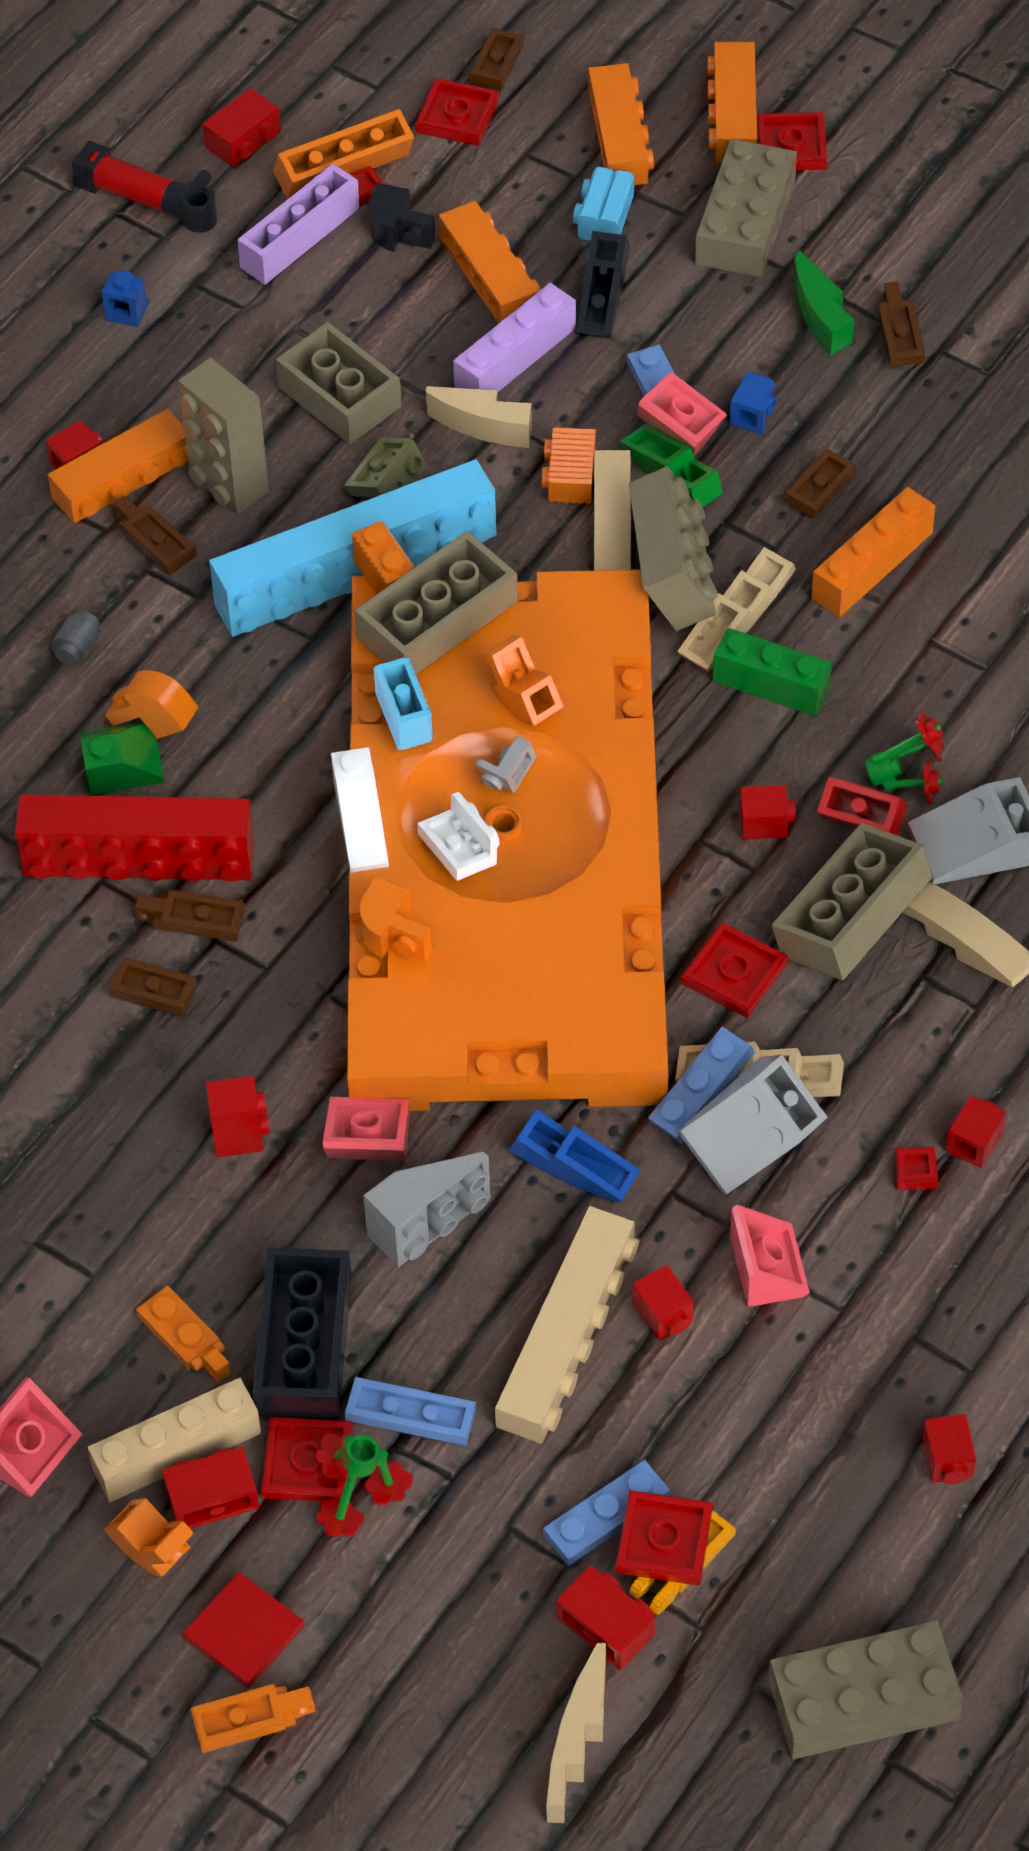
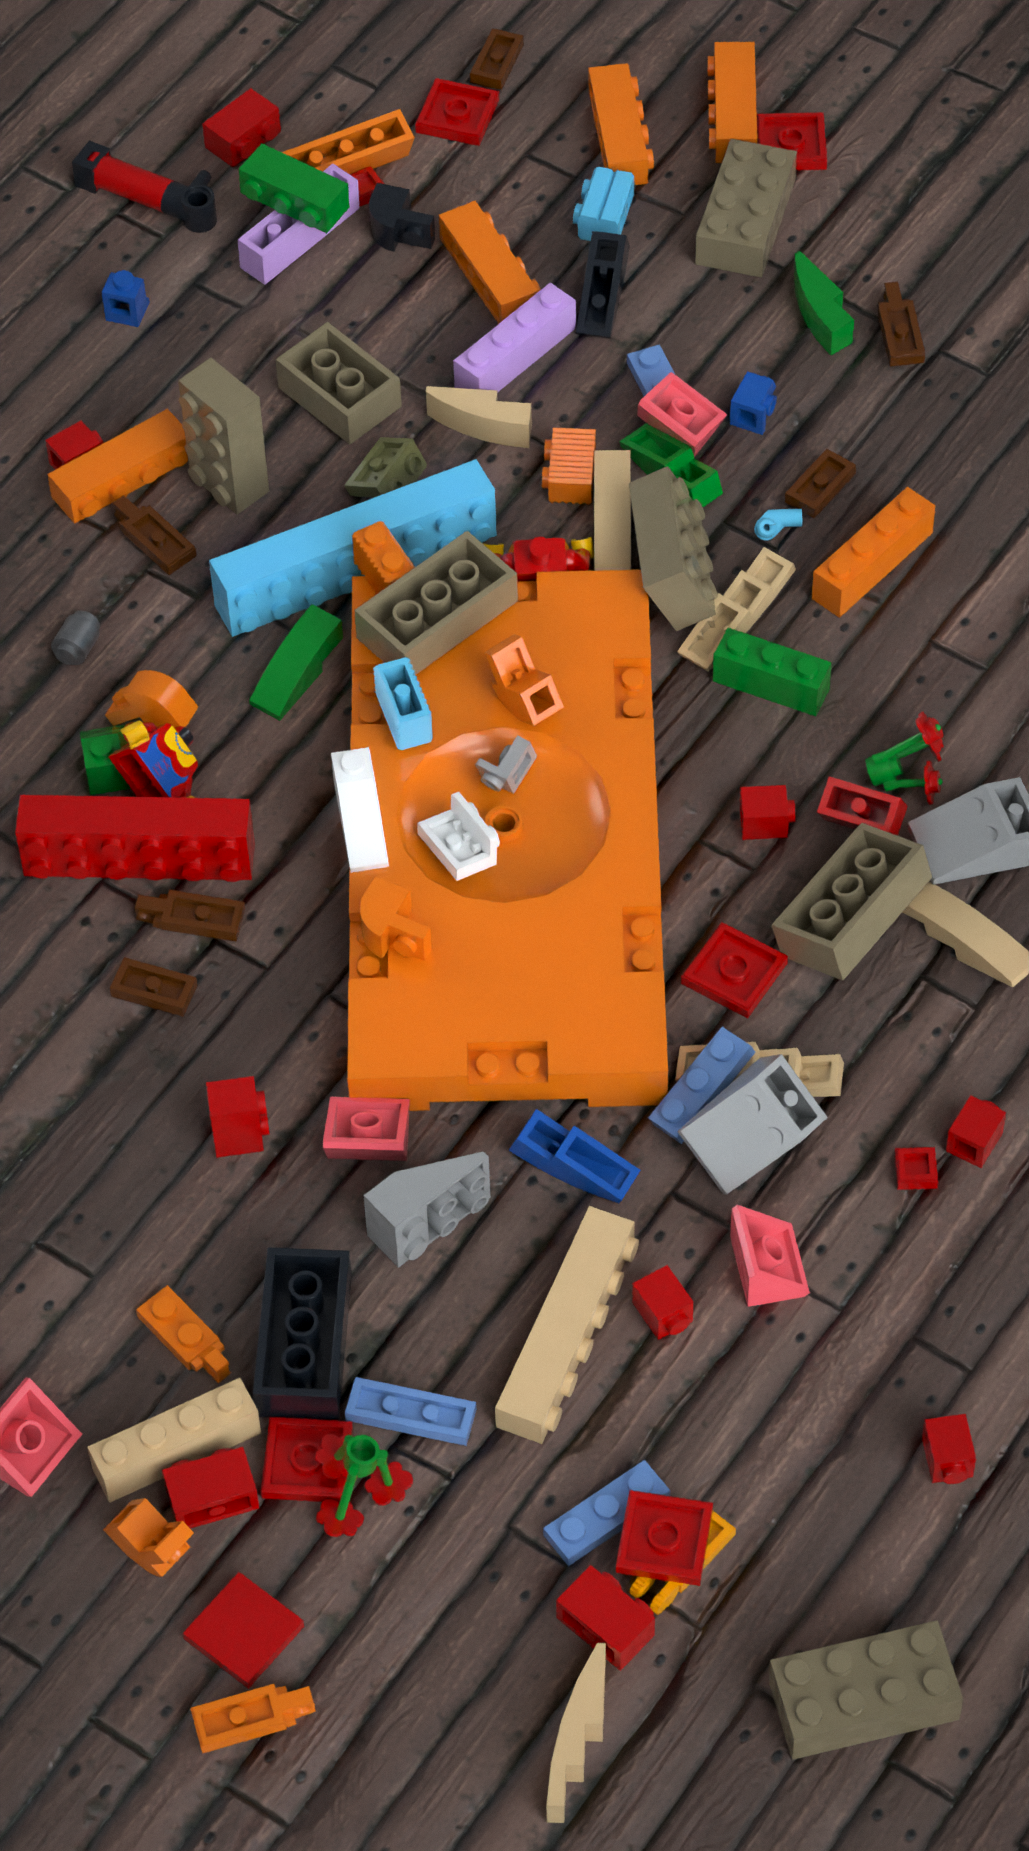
(156, 760): none -> torso
(294, 188): none -> green brick
(297, 662): none -> green slope
(545, 555): none -> red torso
(775, 520): none -> medium azure arm

